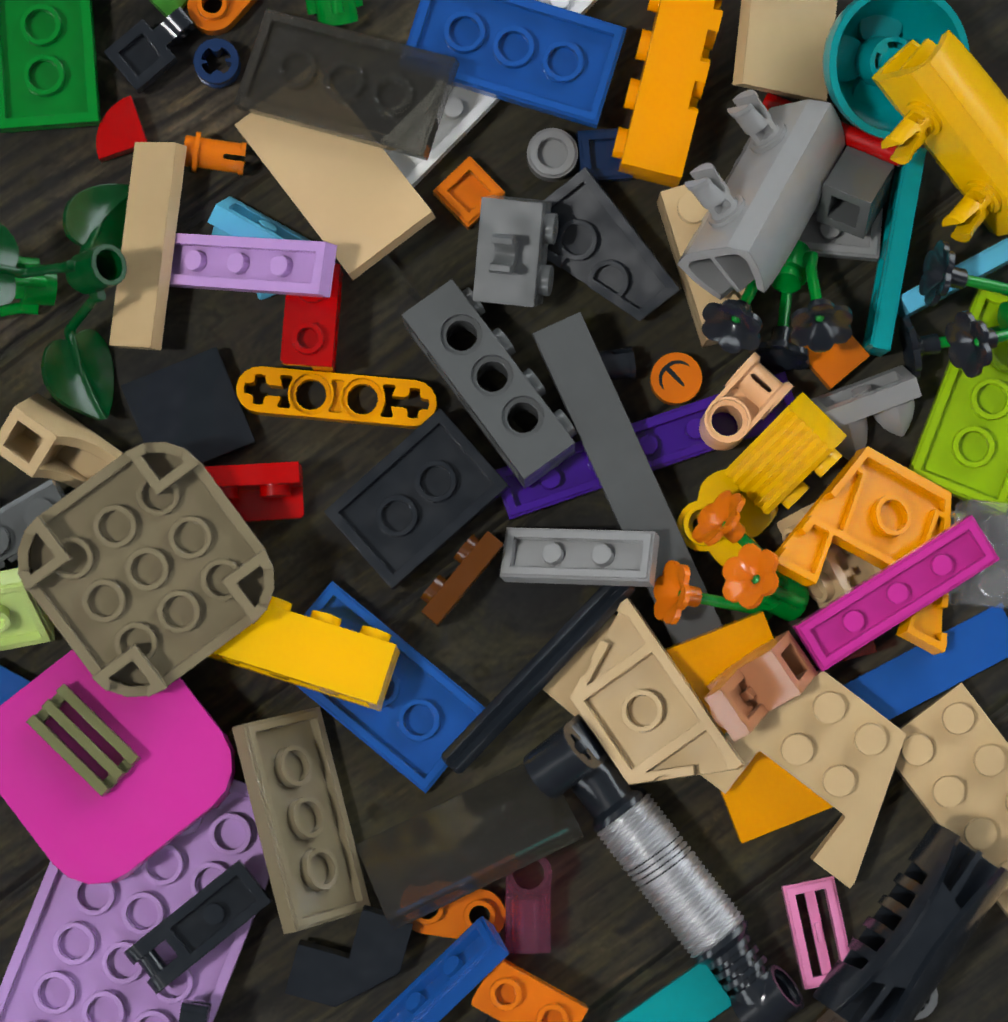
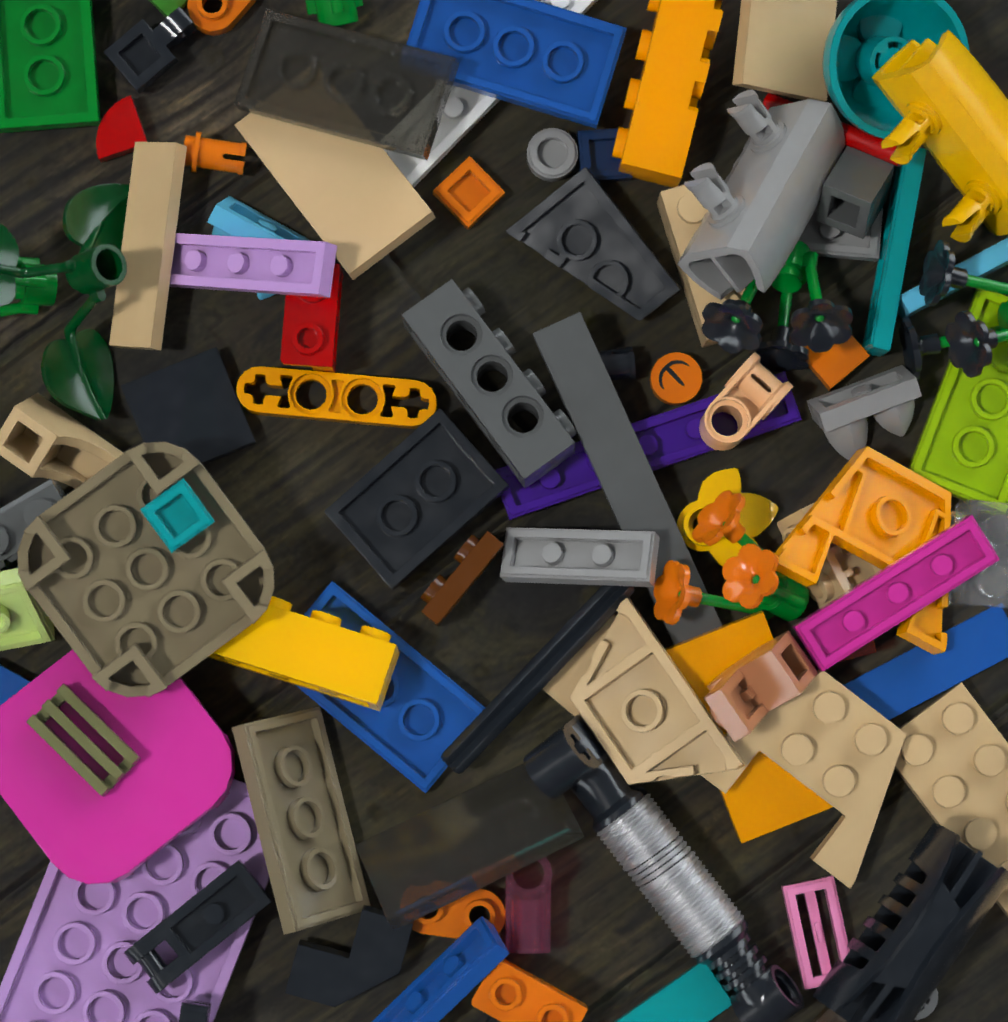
(177, 515): none -> teal tile
(217, 48): dark blue bush -> none
(263, 489): red bracket -> none
(514, 251): dark grey brick -> none
(785, 454): yellow brick -> none

